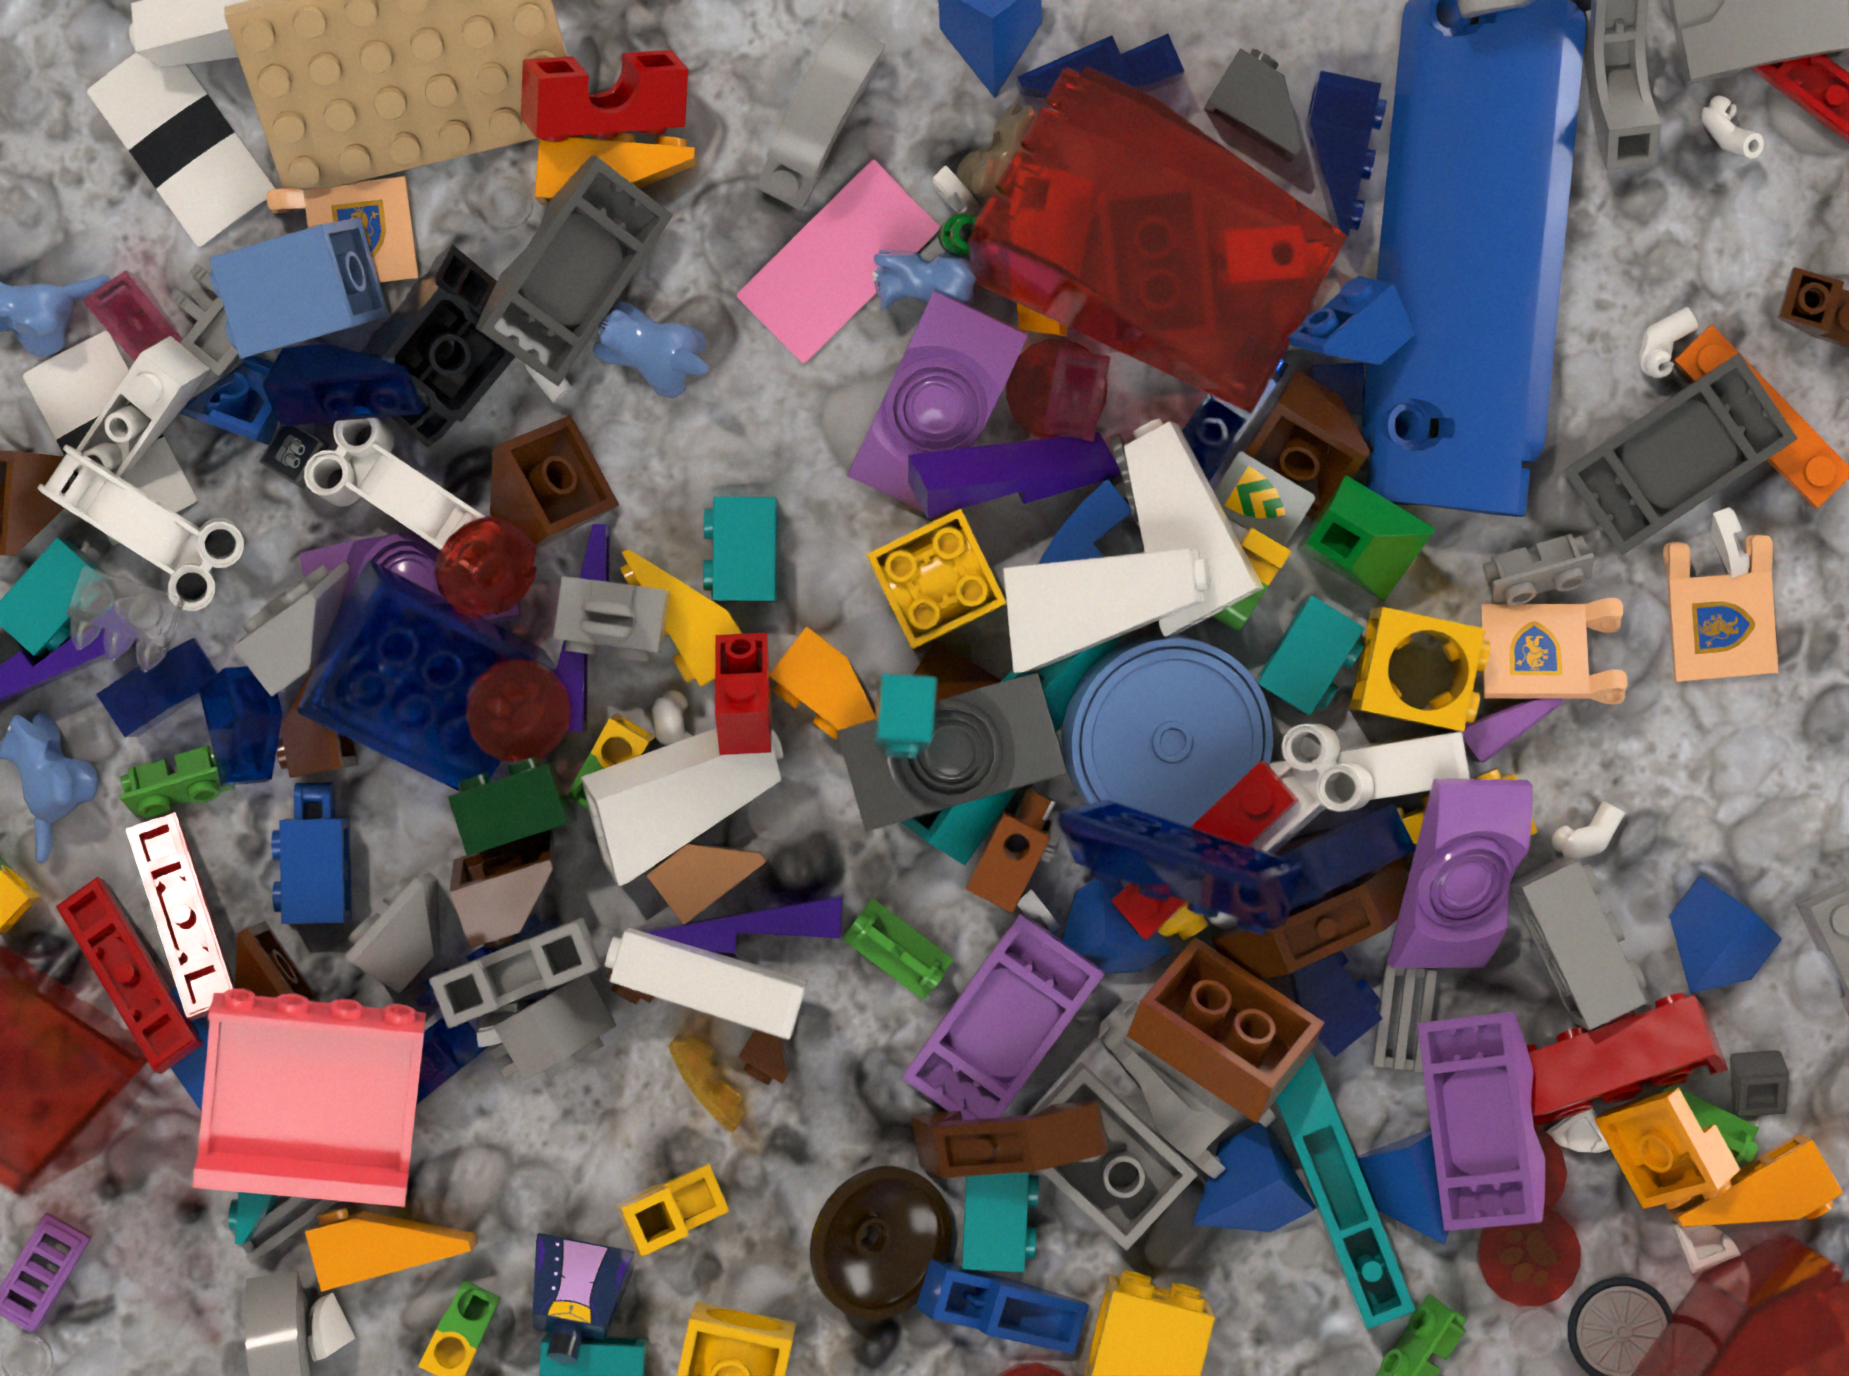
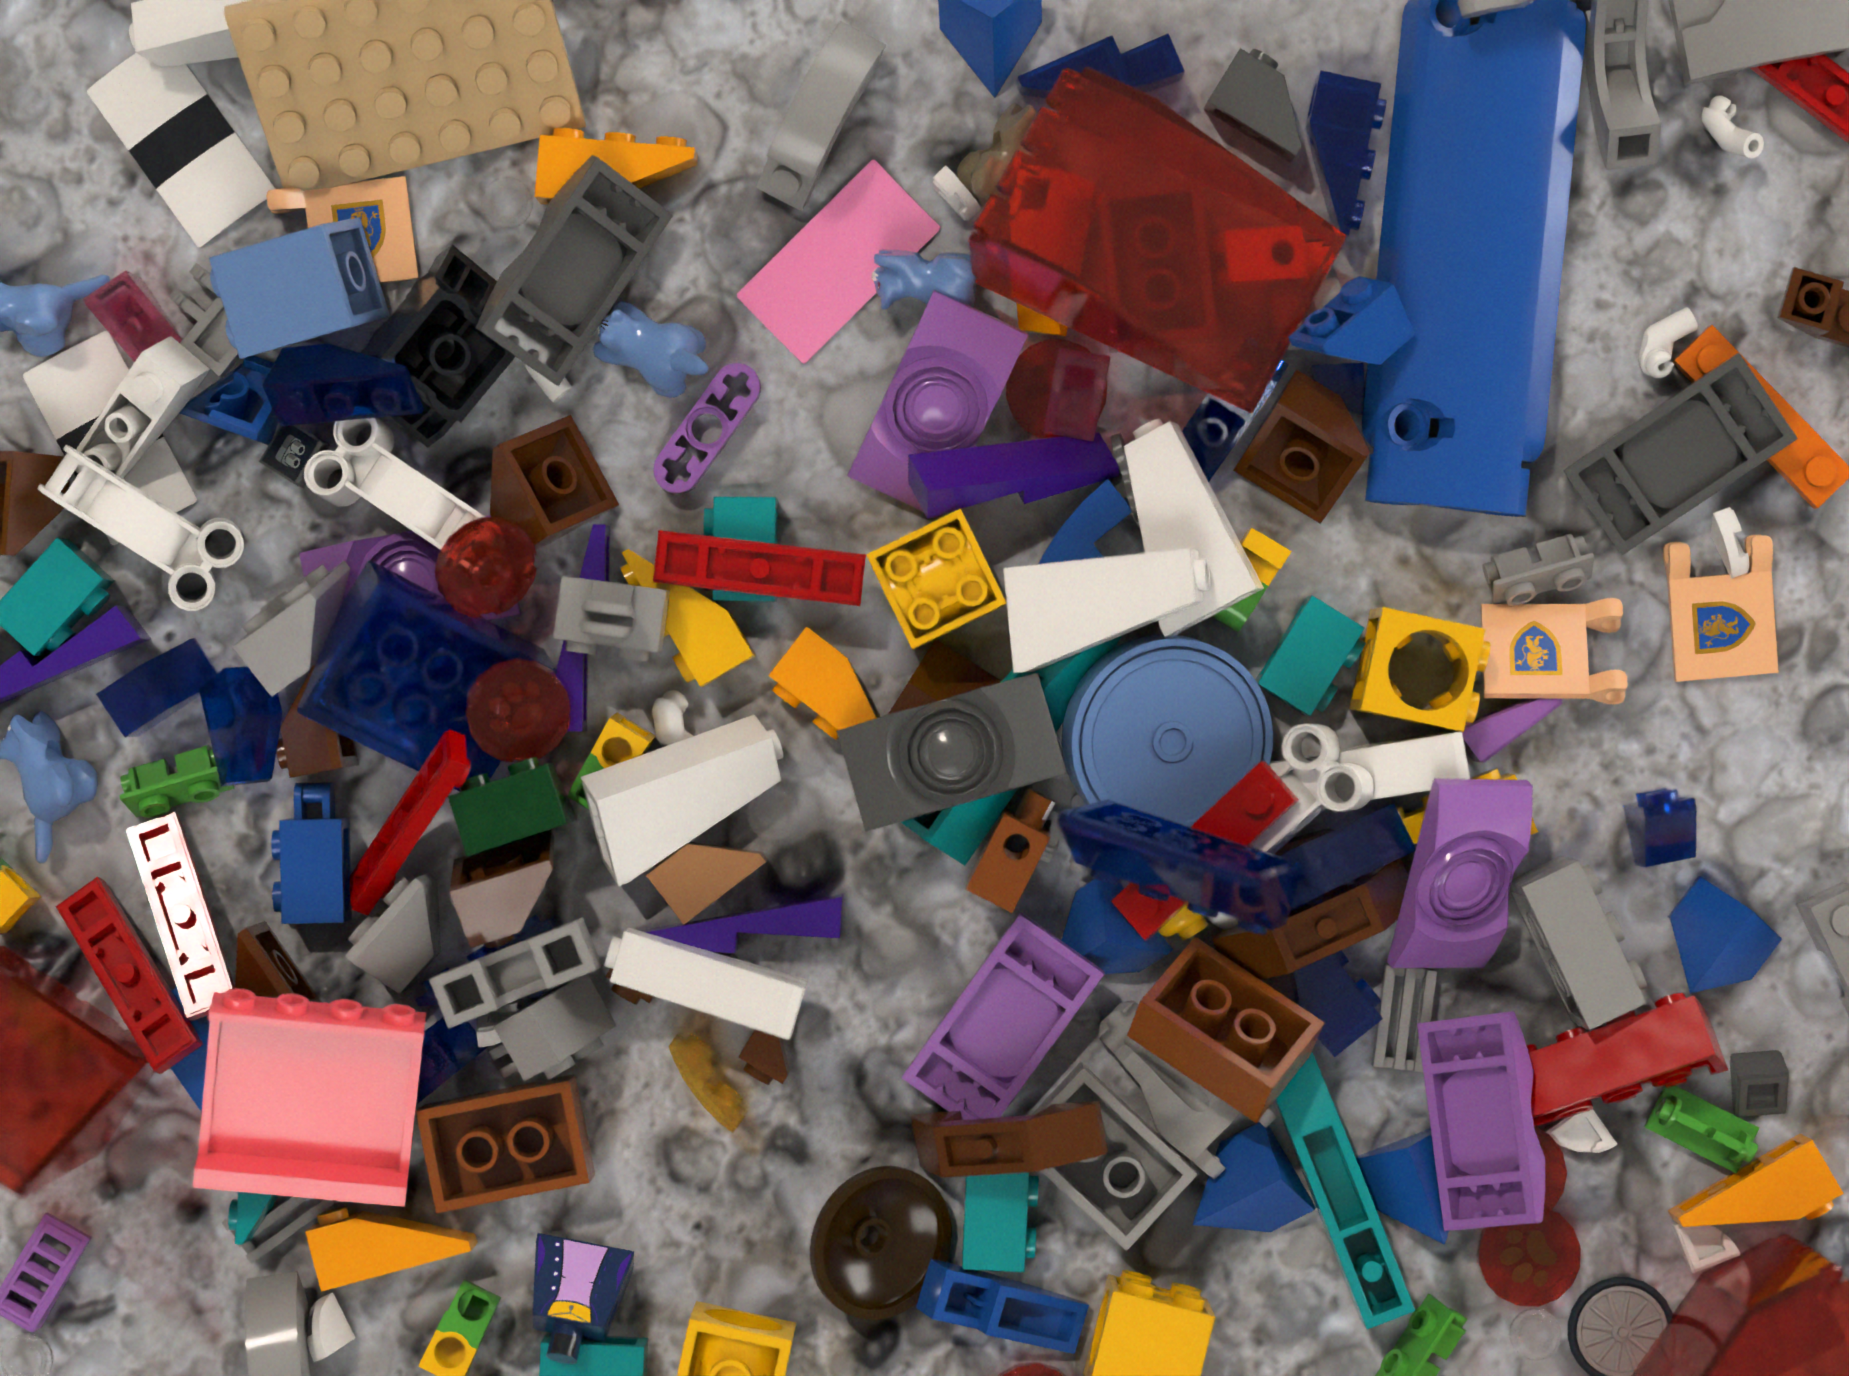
(125, 613): clear plate -> none
(377, 869): none -> red plate
(505, 1143): none -> dark orange brick
(644, 98): red arch -> none
(671, 1209): yellow brick -> none
(739, 404): none -> medium lavender beam
(743, 694): red slope -> none
(759, 568): none -> red plate
(898, 949): bright green hinge -> none
(904, 714): teal brick -> none
(953, 242): green pin -> none
(1035, 910): white tile -> none
(1262, 499): light grey sticker -> none
(1365, 538): green slope -> none
(1590, 839): white arm -> none
(1661, 827): none -> clear blue slope
(1667, 1151): light orange plate -> none

